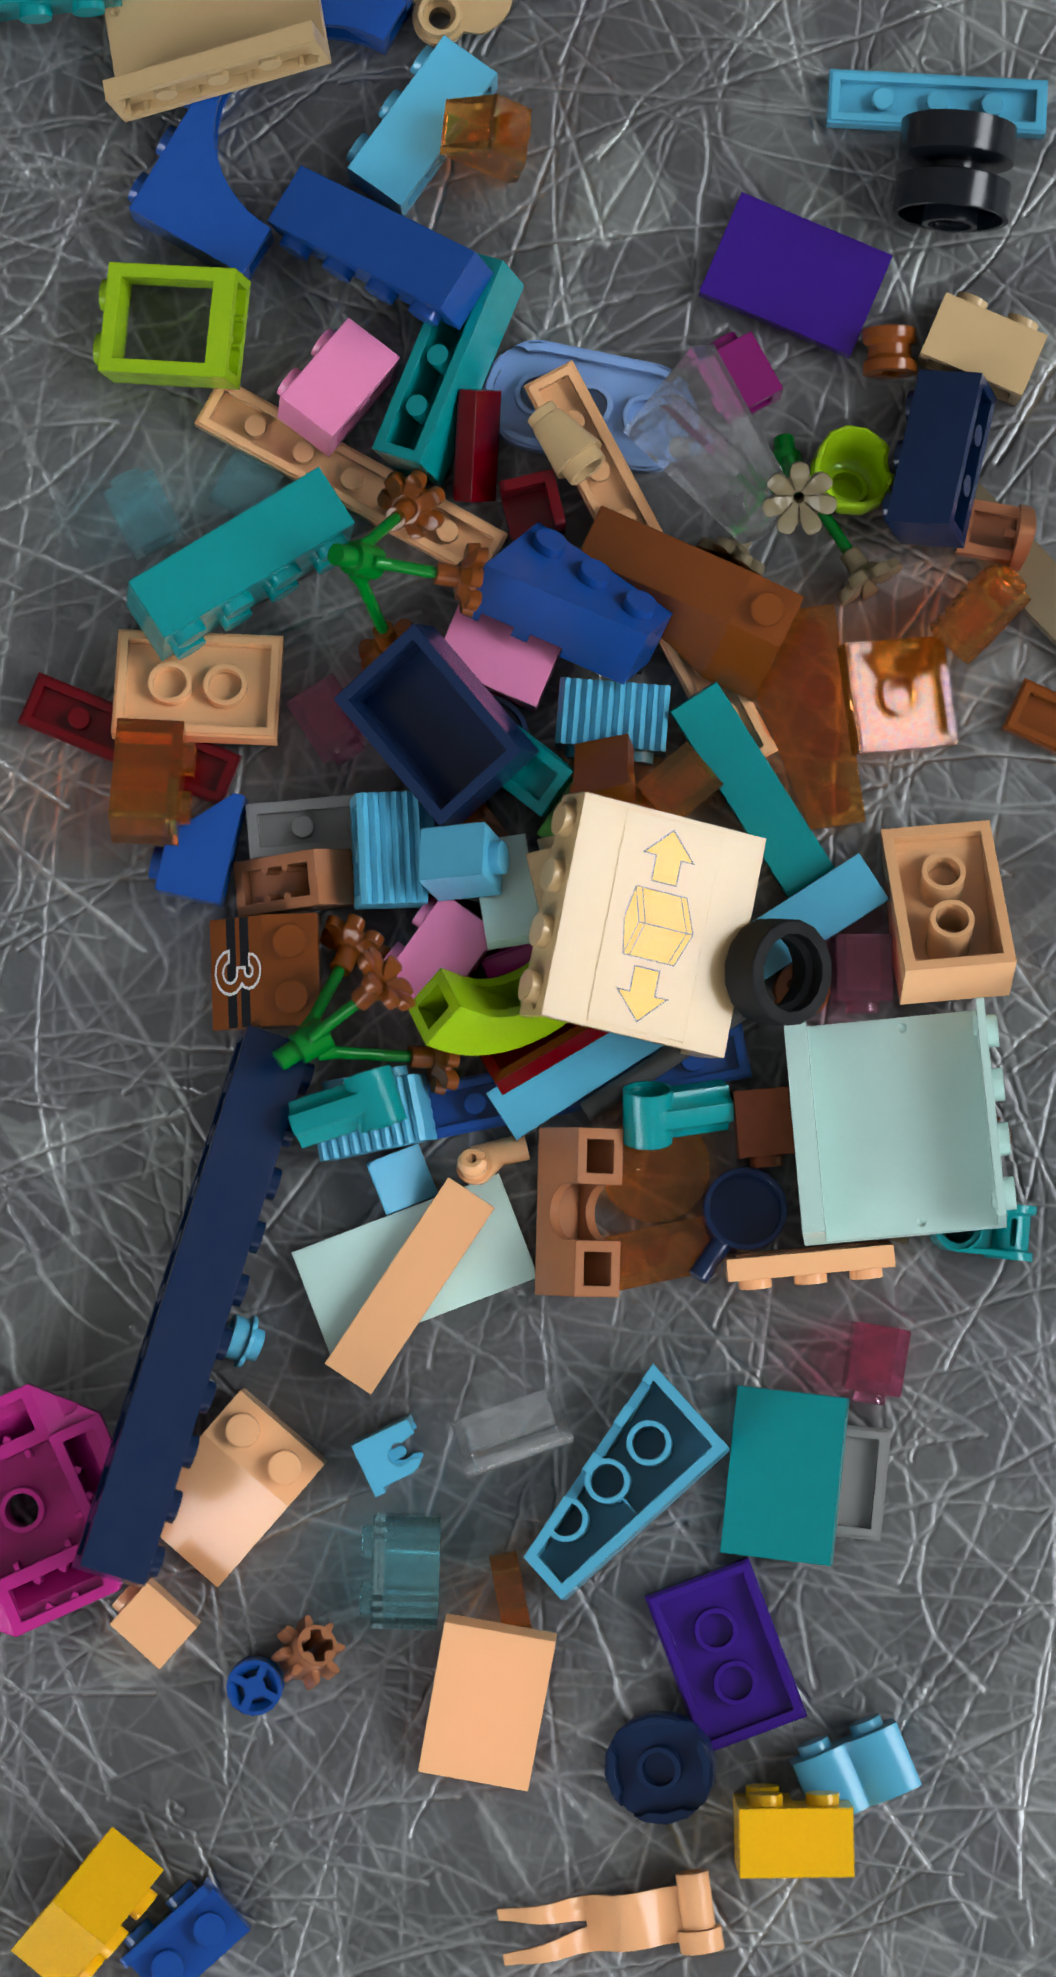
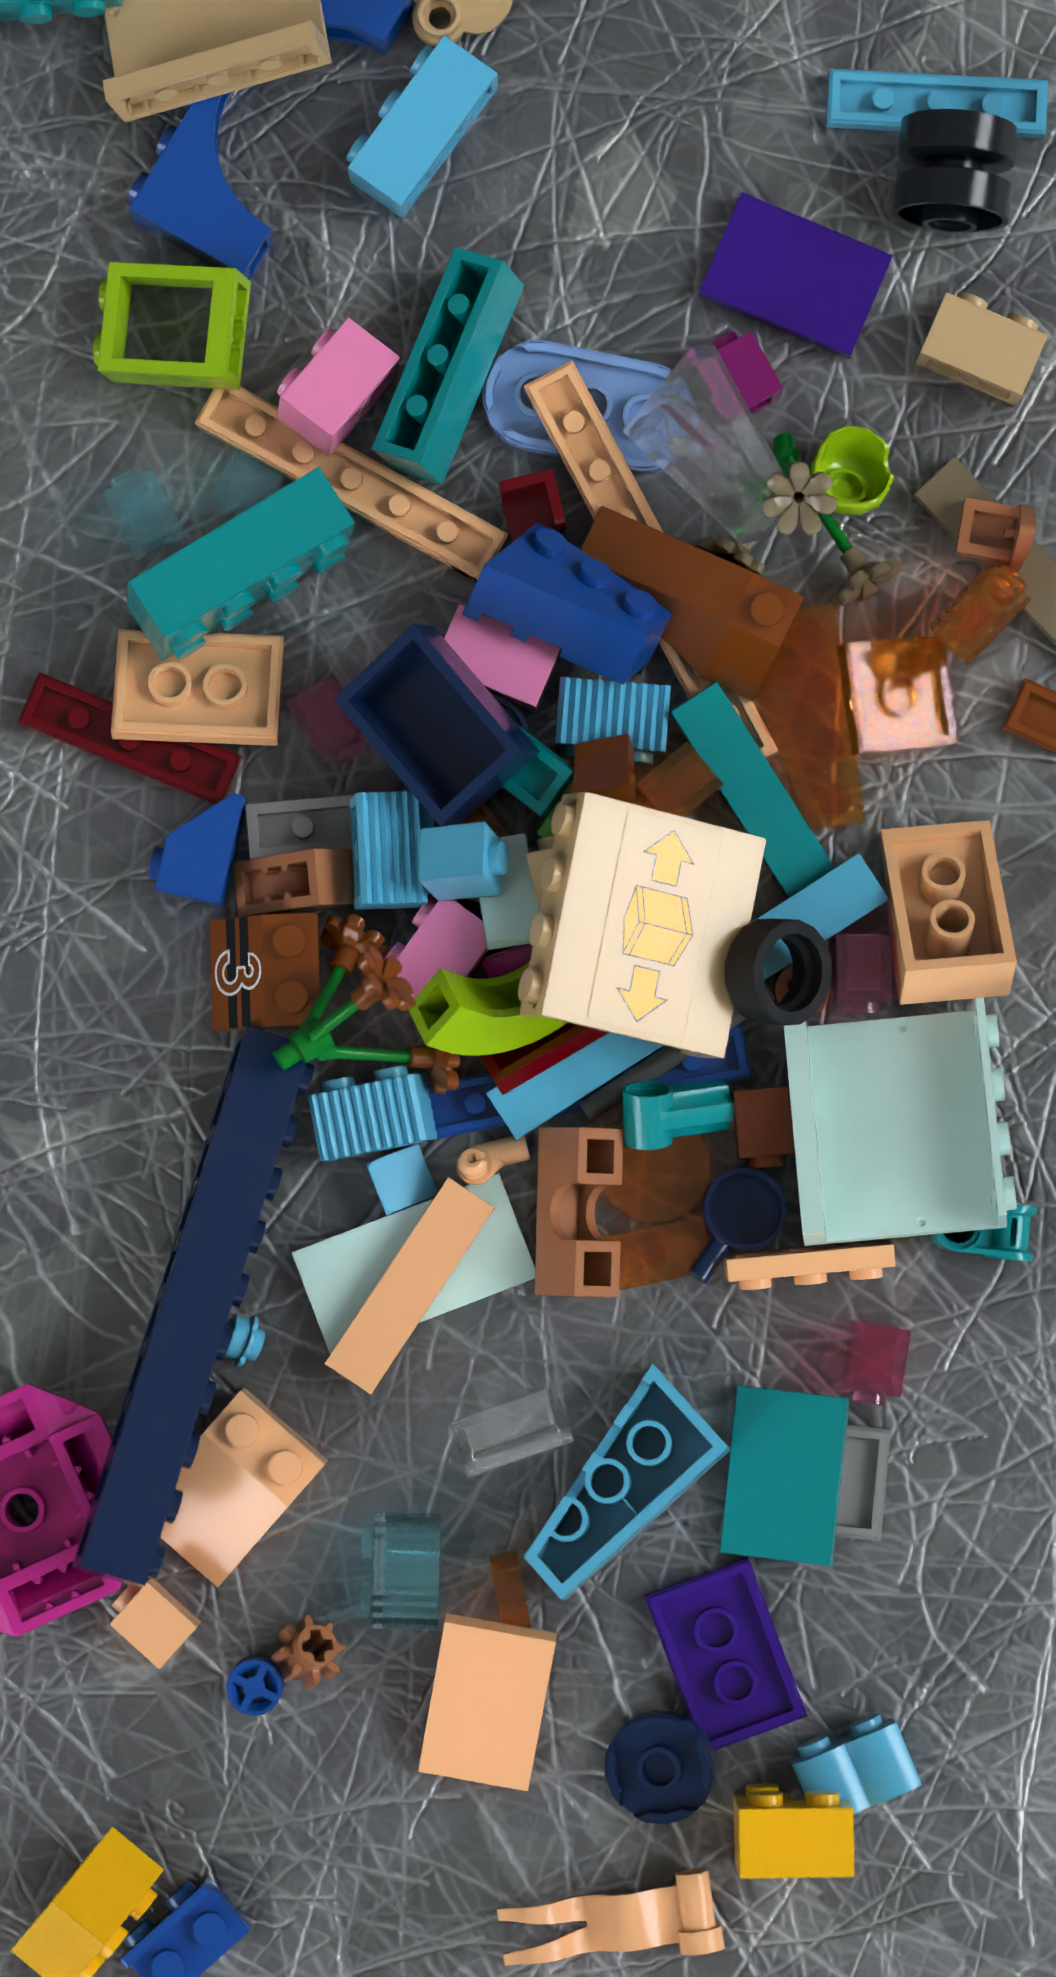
(149, 780): clear orange brick -> none
(360, 1104): teal piece -> none
(379, 248): blue brick -> none
(380, 1461): medium azure hinge -> none
(409, 507): dark orange plant -> none
(476, 445): dark red tile -> none
(487, 134): clear orange slope -> none
(567, 445): tan cone -> none
(889, 351): dark orange wheel -> none
(939, 458): dark blue brick -> none

